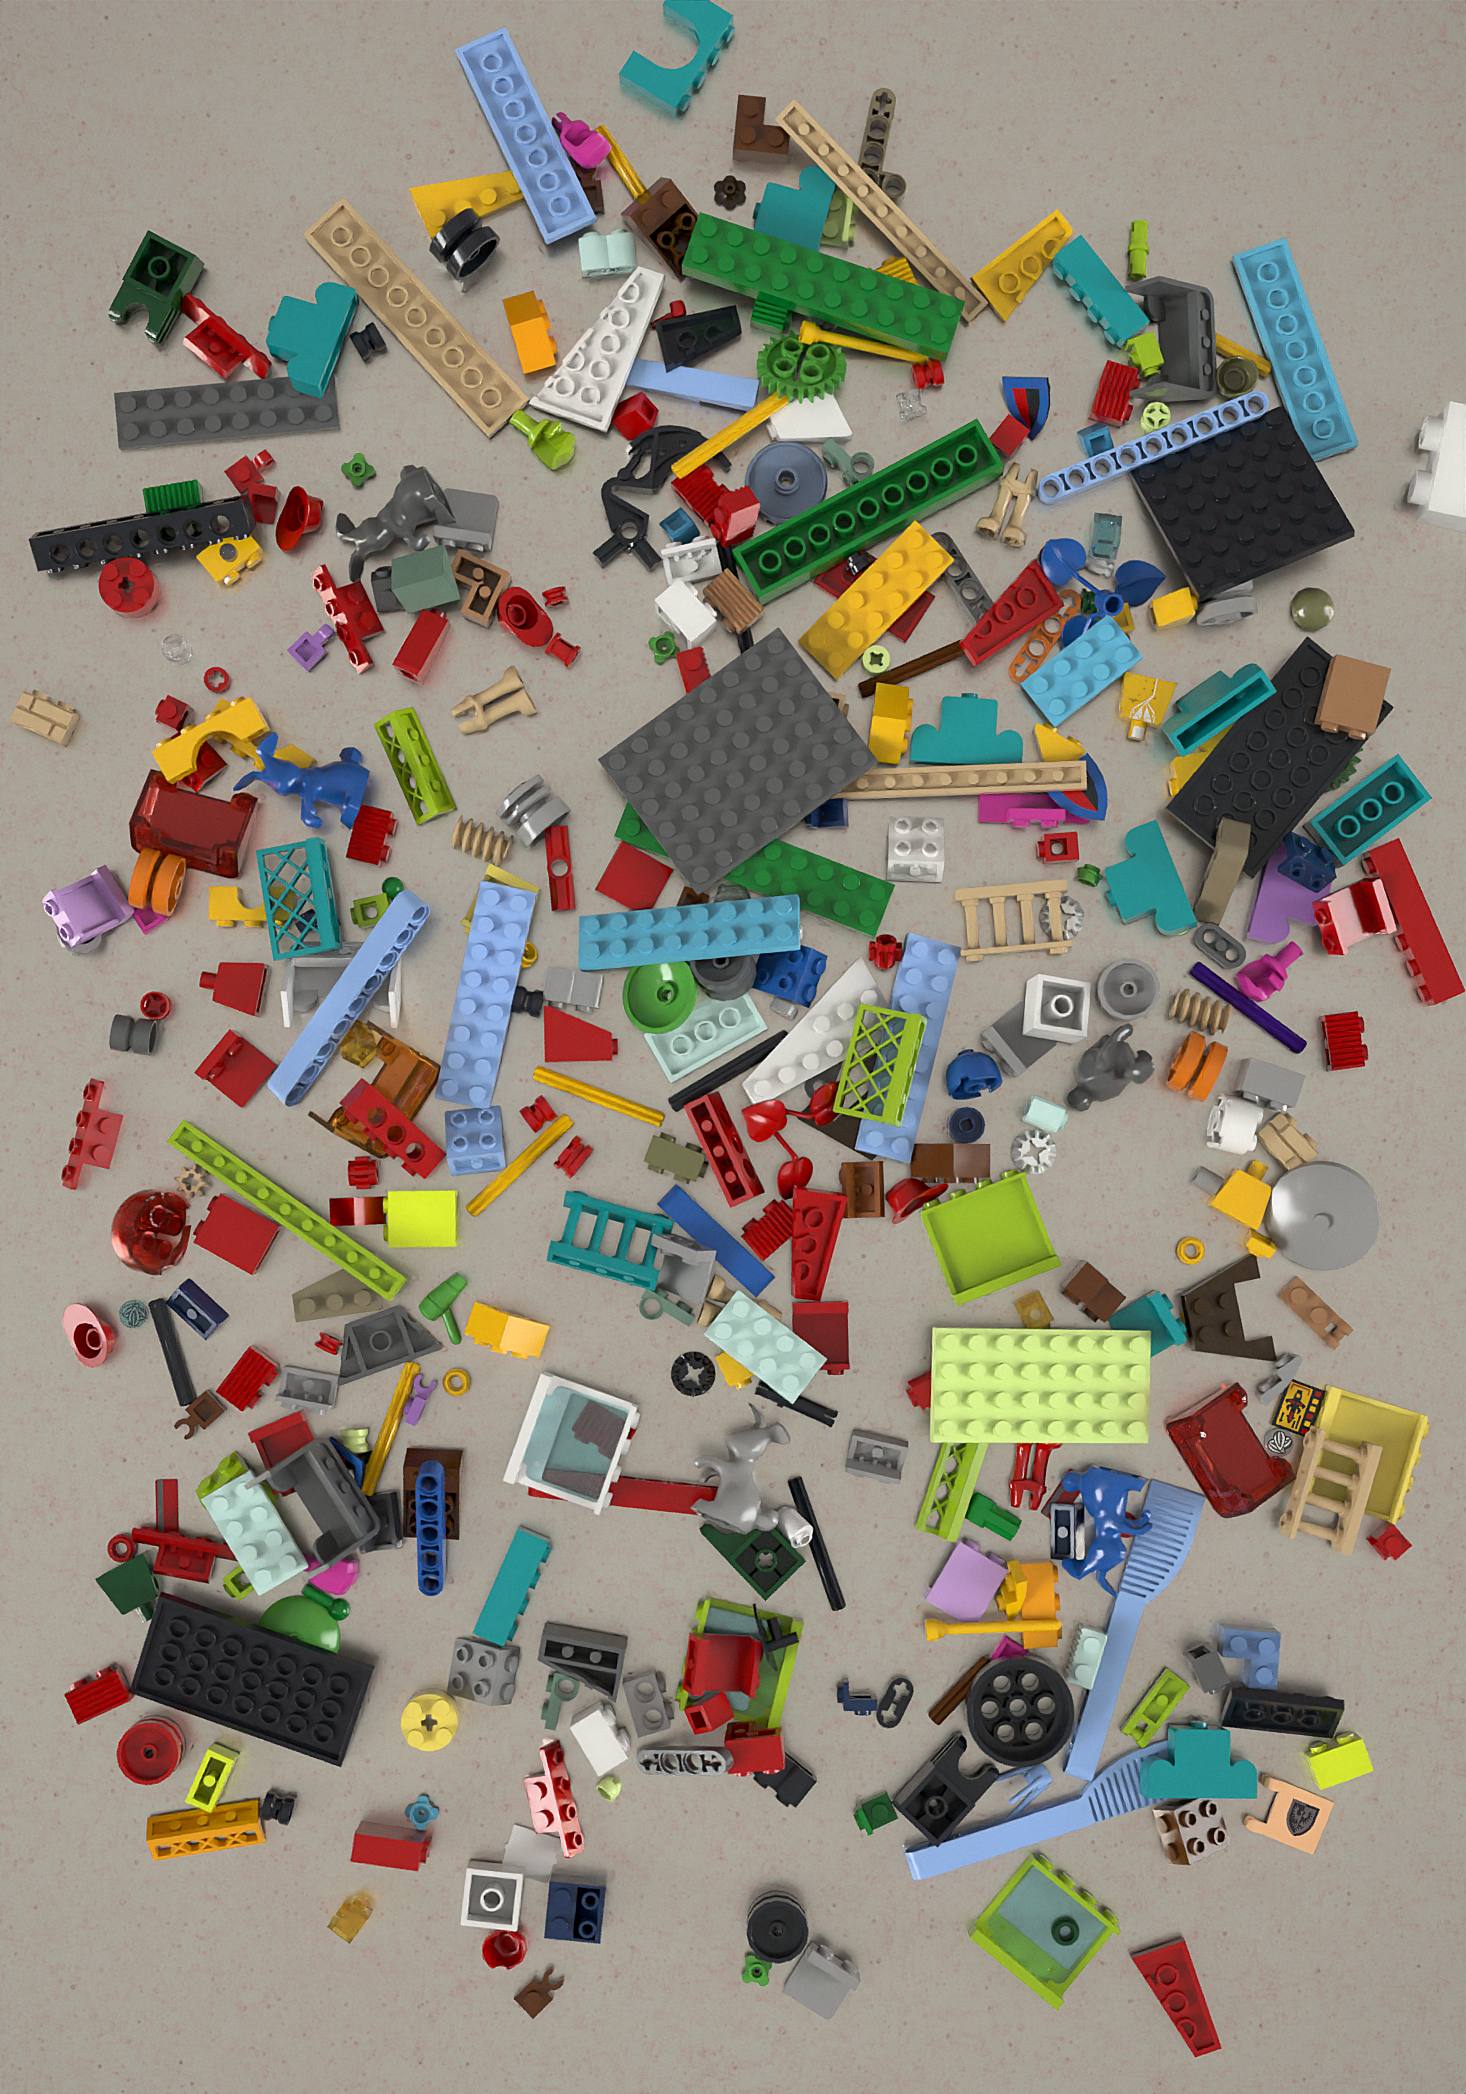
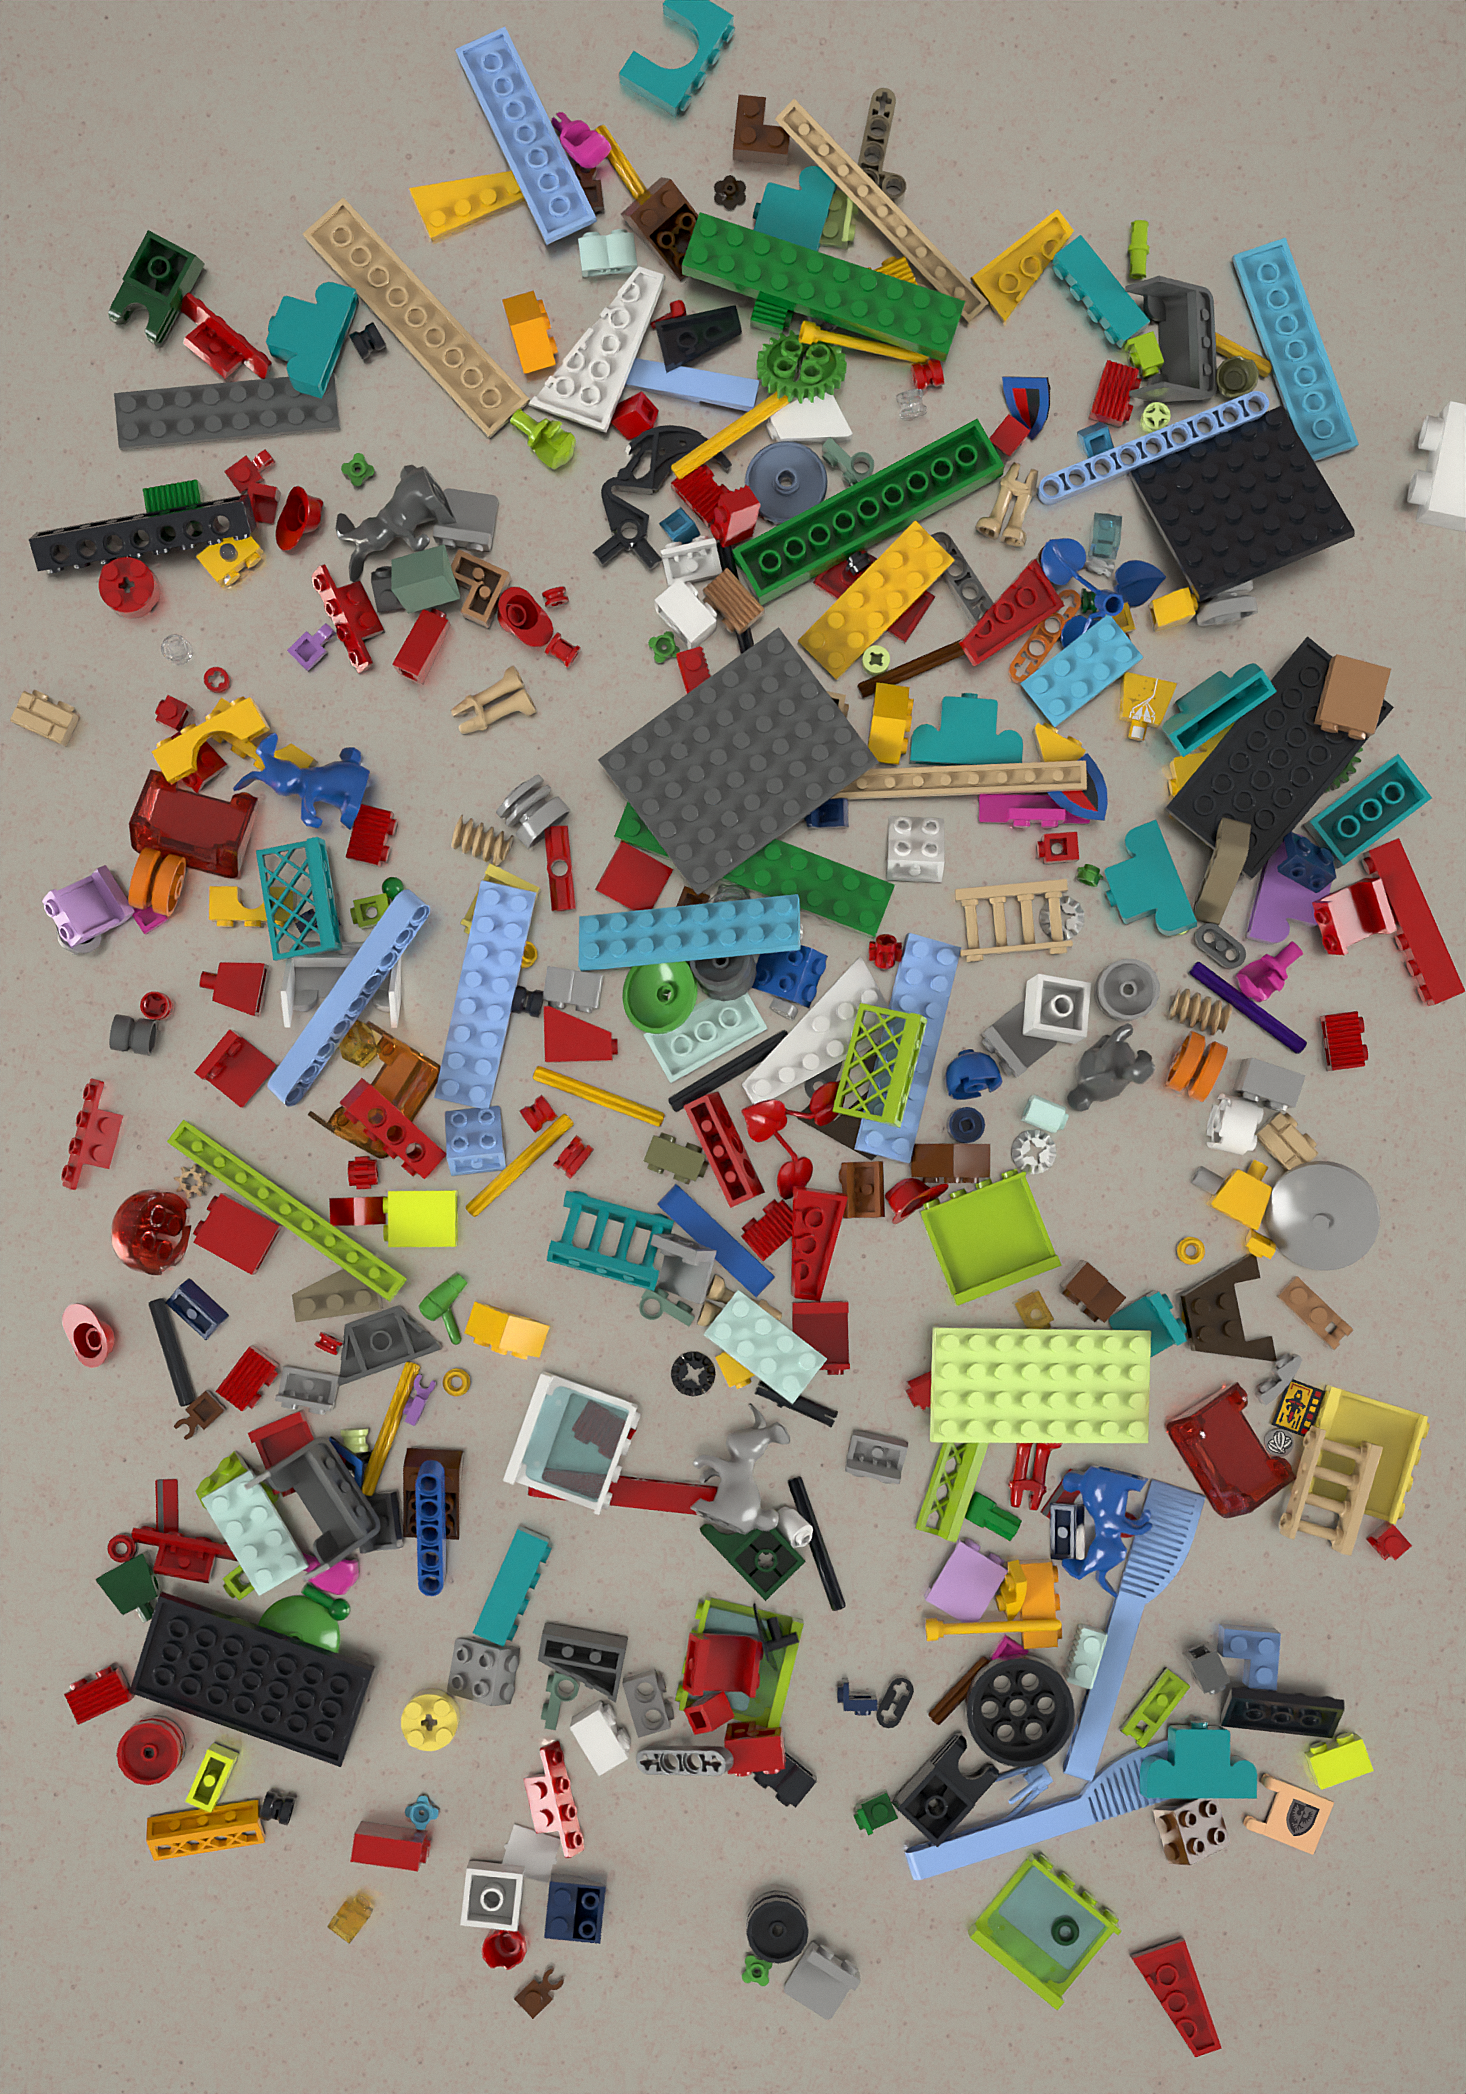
(133, 1313): clear light blue tile -> none
(418, 762): lime fence -> none
(464, 244): black wheel -> none
(608, 1789): yellowish green hinge -> none
(1312, 608): olive hair -> none

